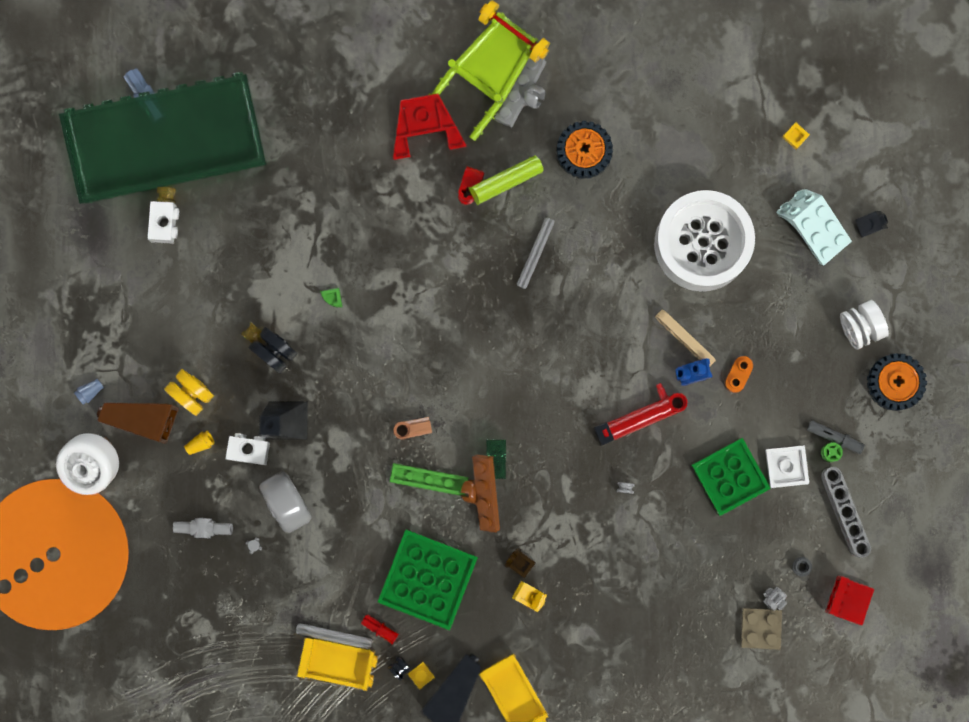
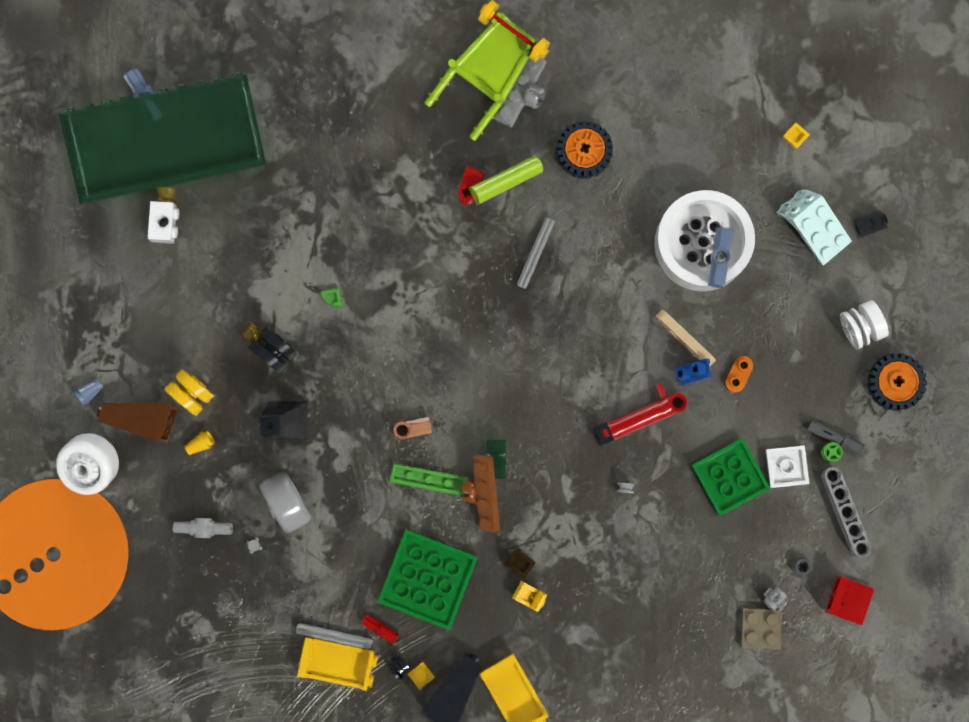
(236, 449): white brick -> none
(424, 116): red wing -> none
(718, 269): none -> sand blue piece

